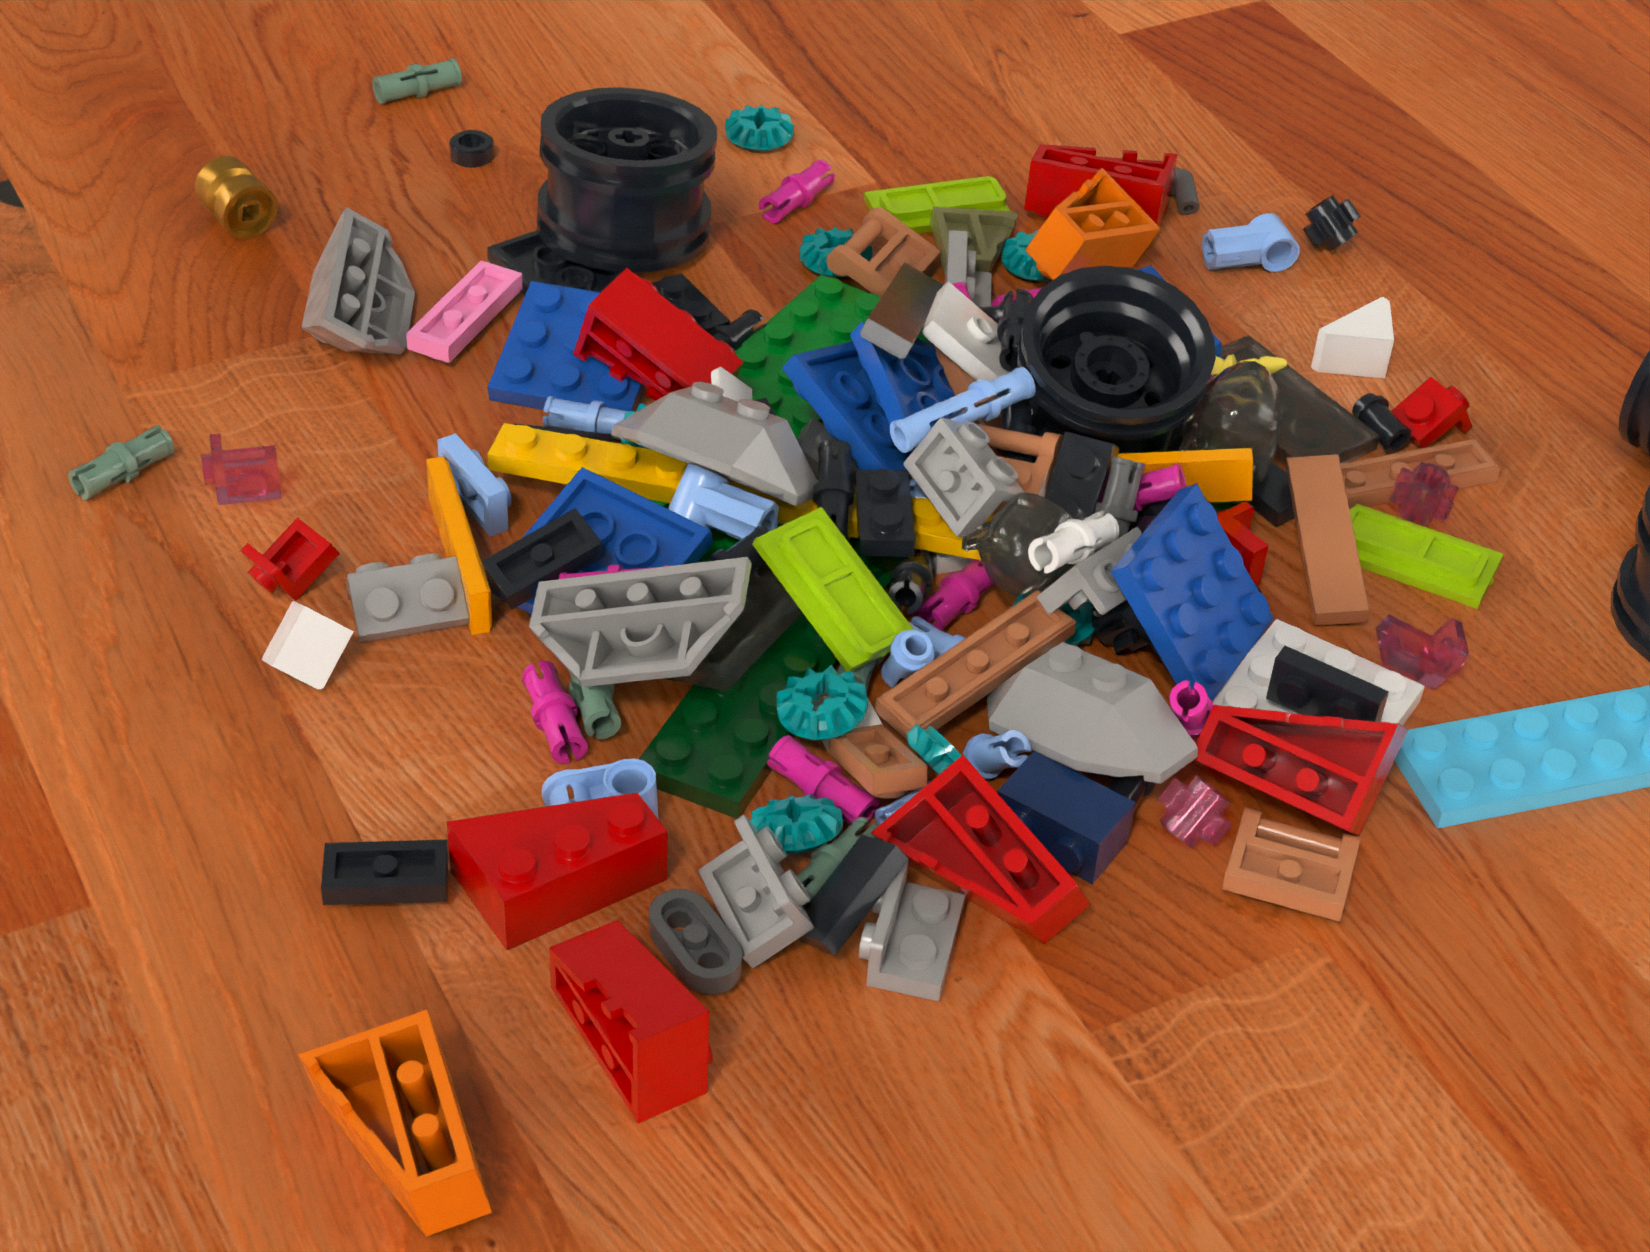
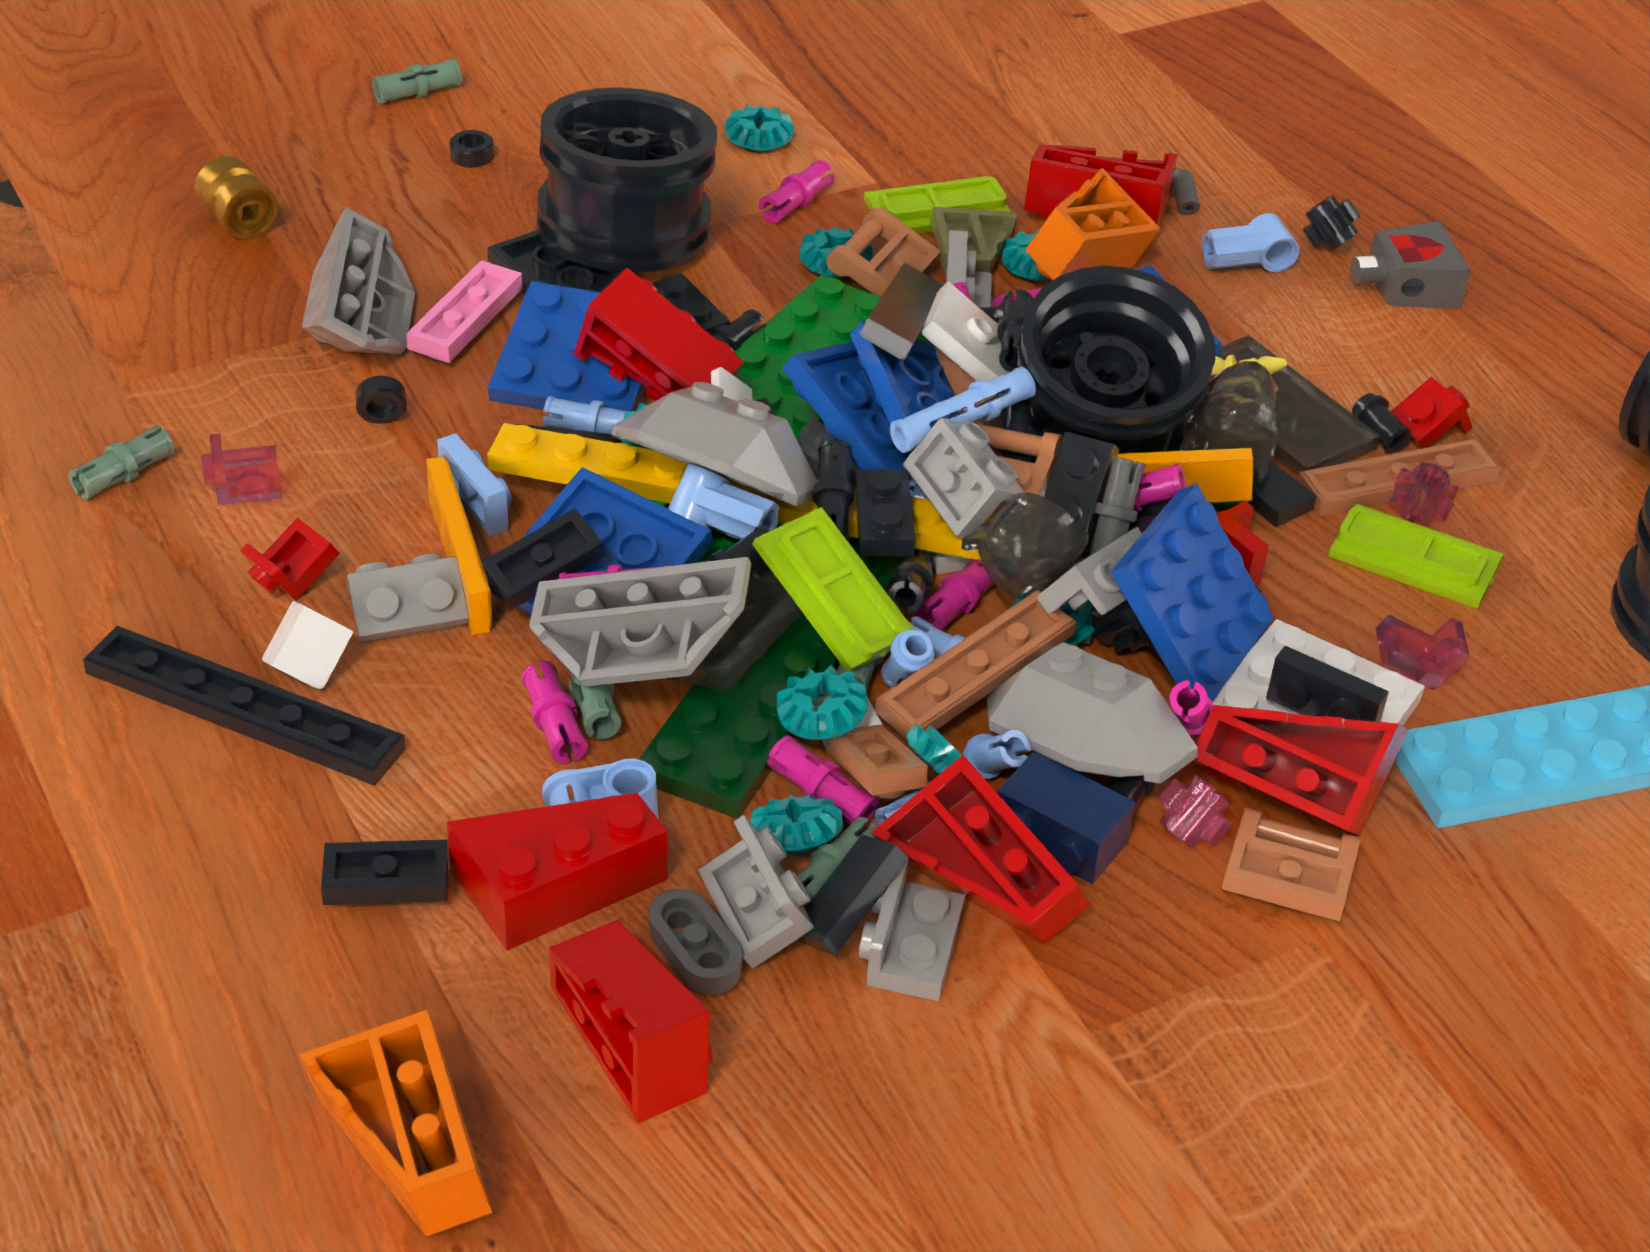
(246, 705): none -> black tile
(381, 399): none -> black tile
(1073, 541): white pin -> none
(1327, 540): nougat tile -> none
(1357, 342): white slope -> none
(1414, 267): none -> dark grey torso

